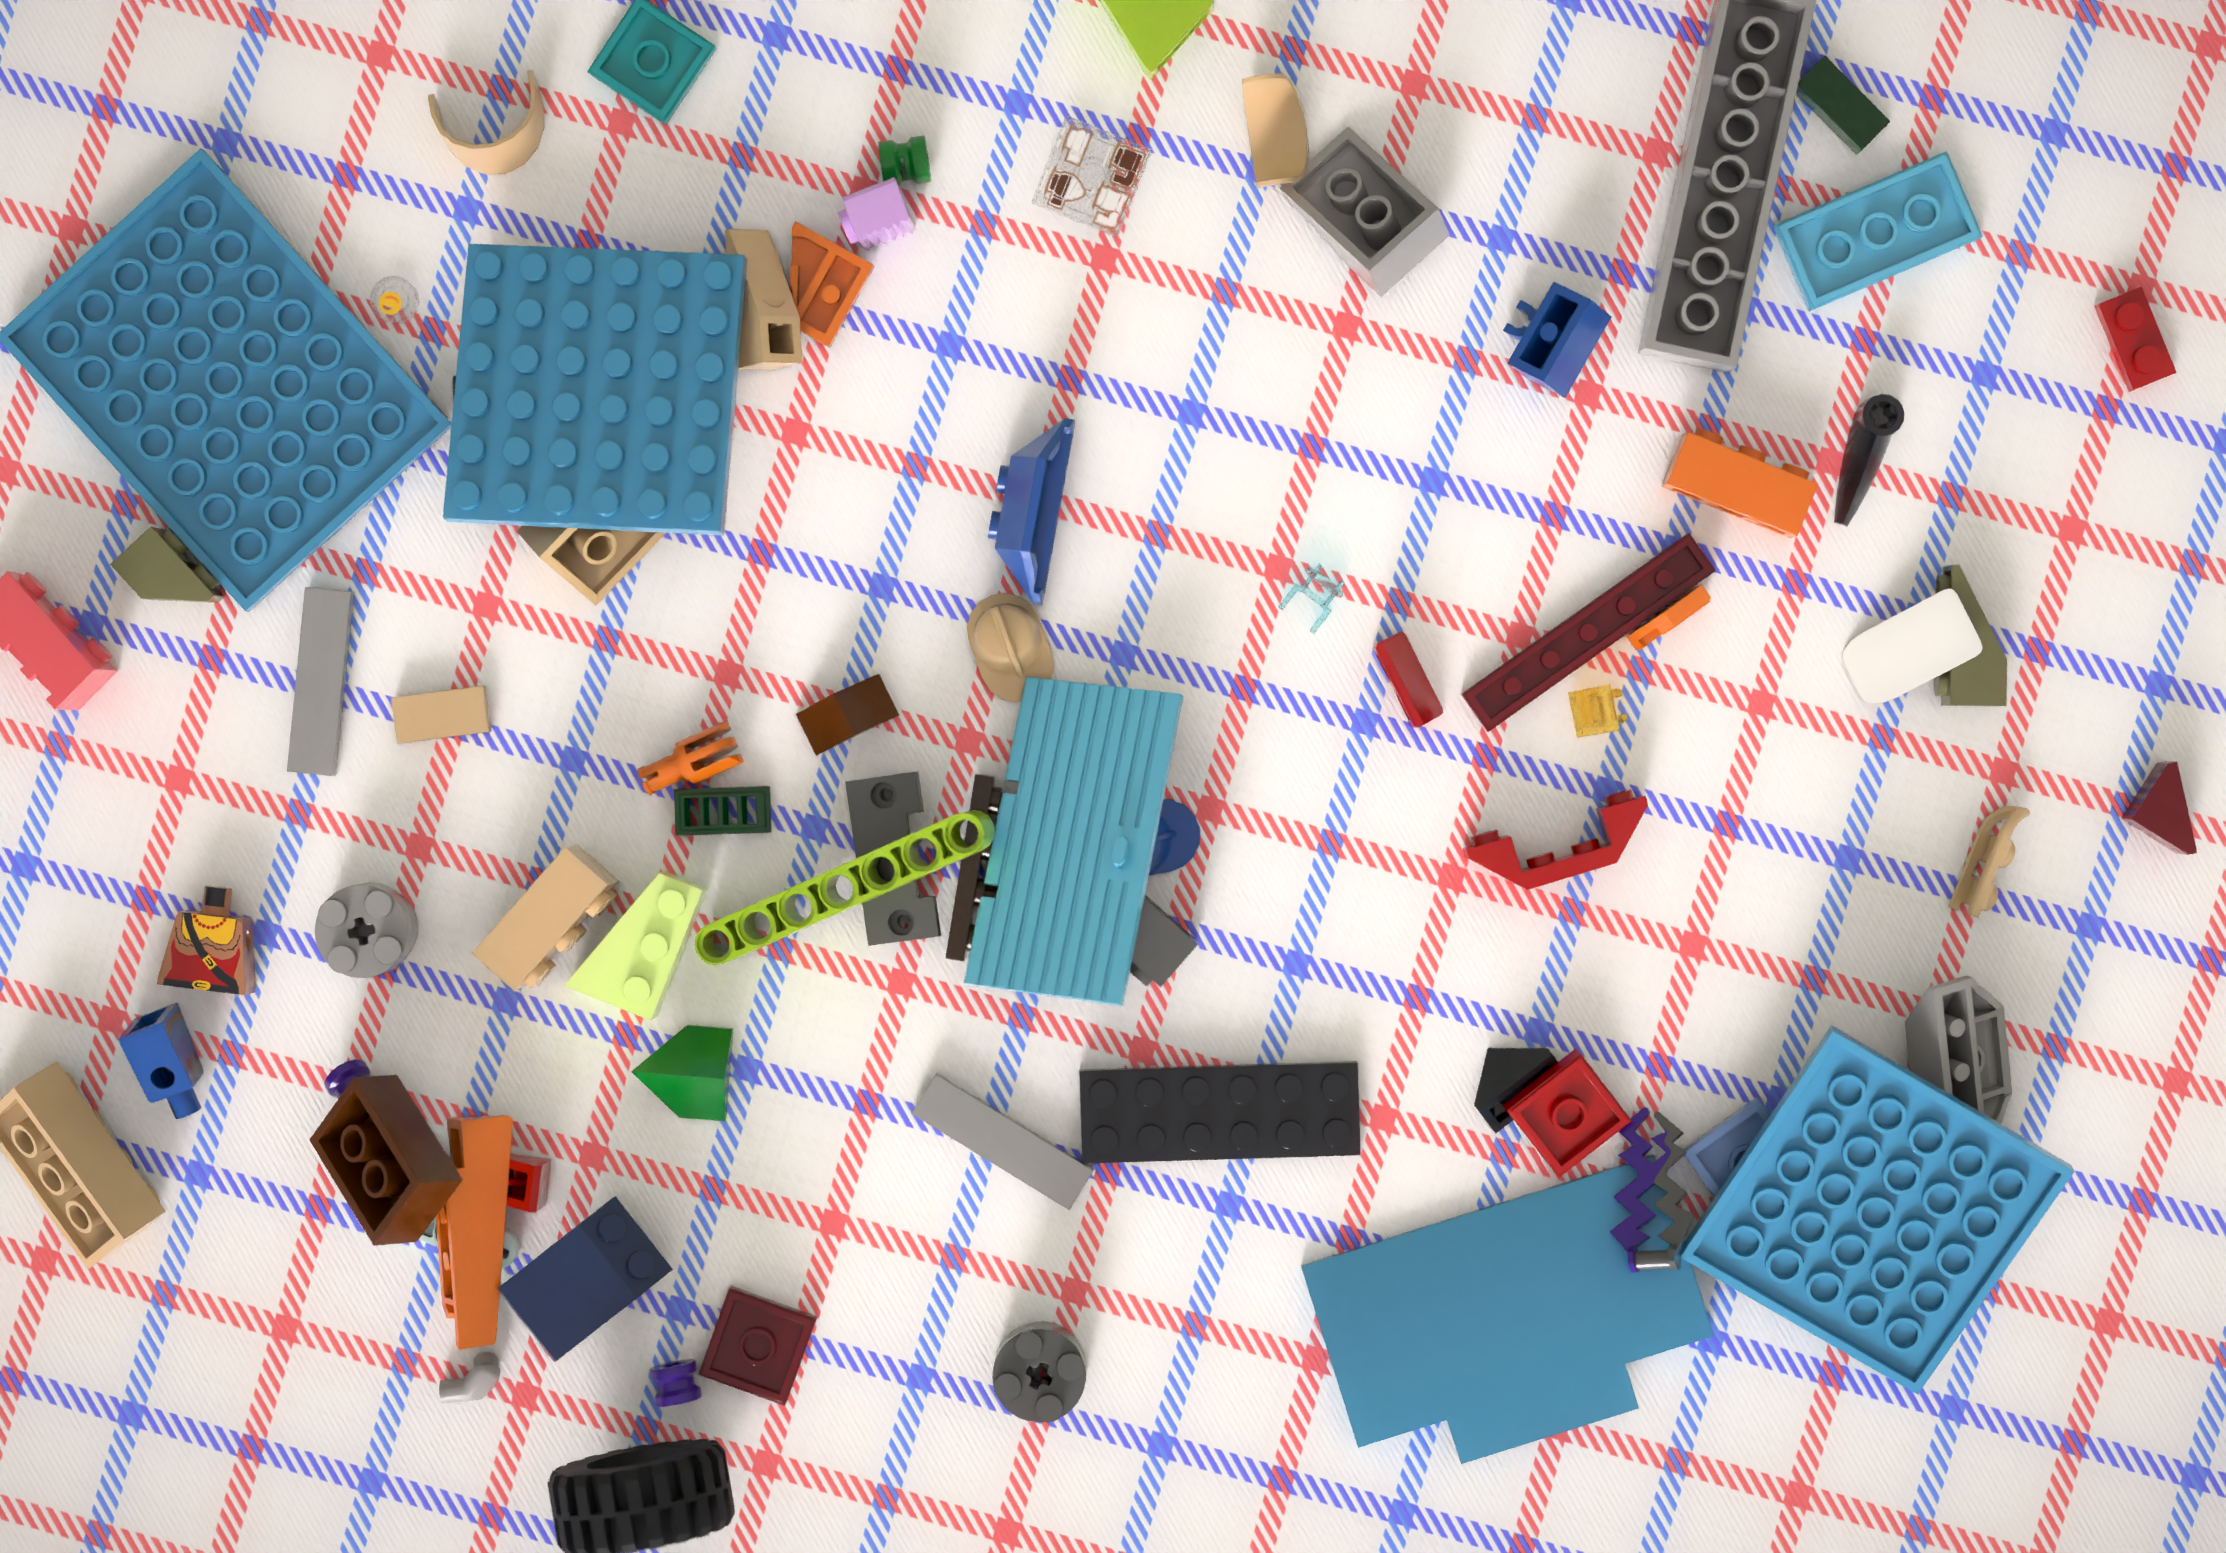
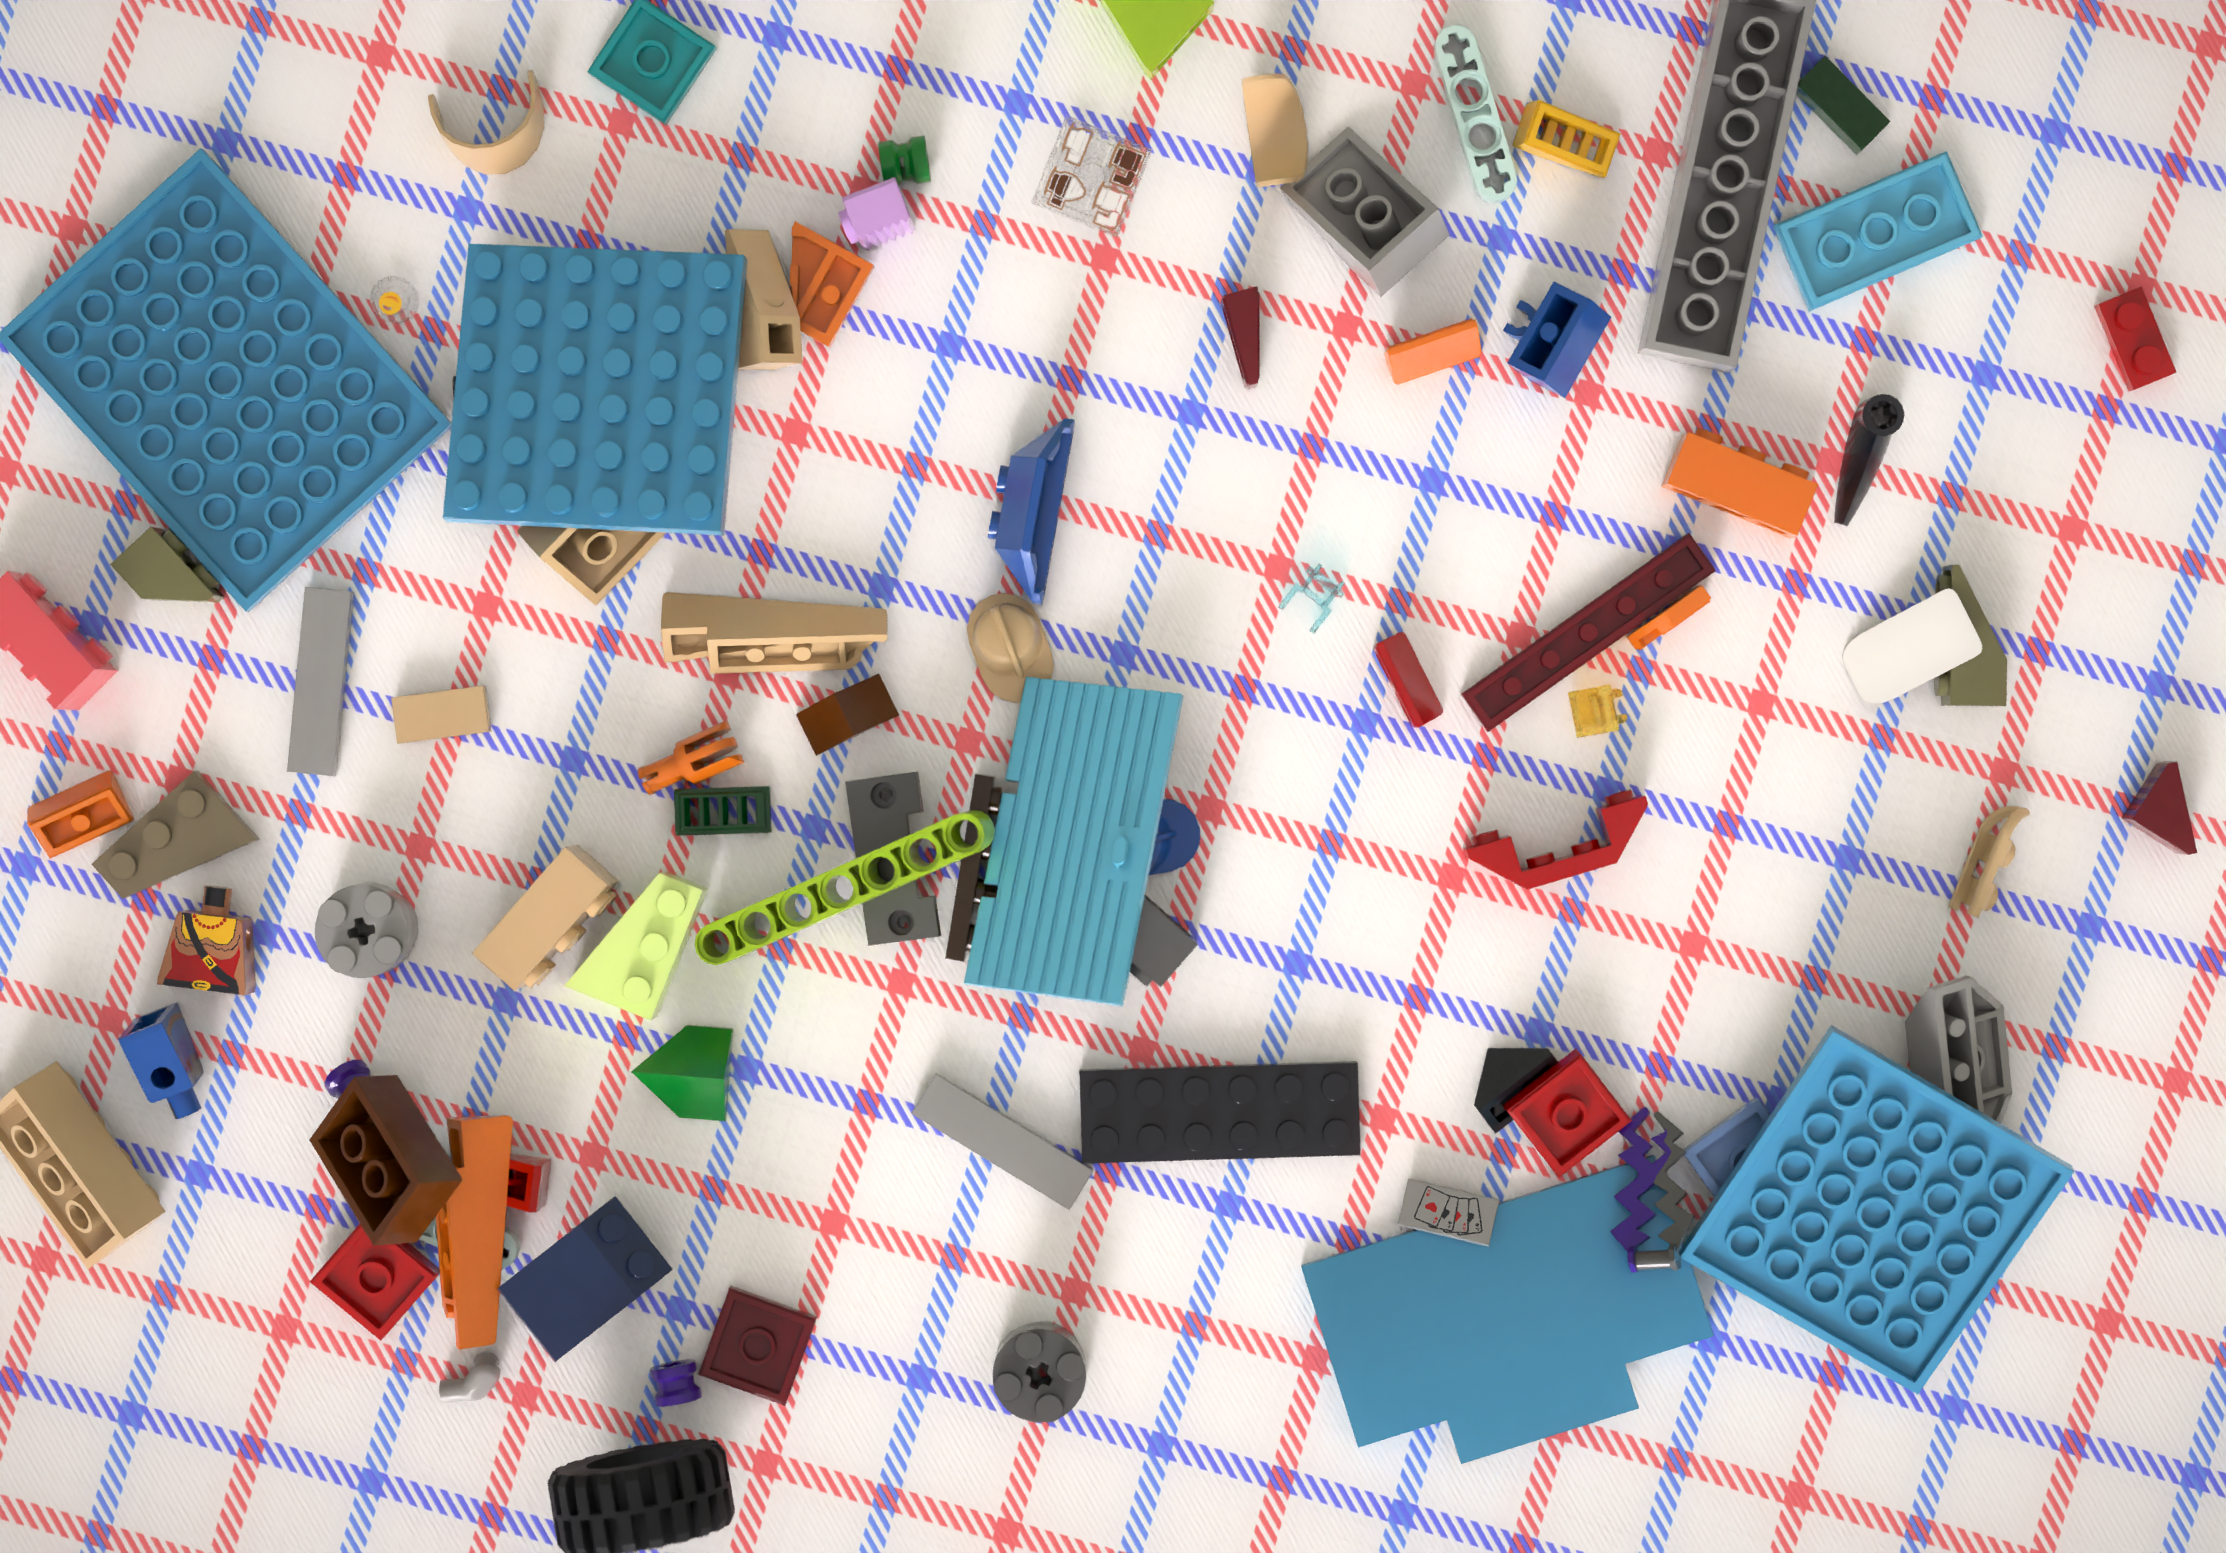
(79, 814): none -> orange slope
(173, 837): none -> dark tan wing
(375, 1281): none -> red tile
(767, 634): none -> tan wedge
(1243, 324): none -> dark red slope
(1433, 351): none -> slope
(1448, 1212): none -> light grey tile
(1479, 113): none -> light aqua beam
(1528, 127): none -> yellow slope

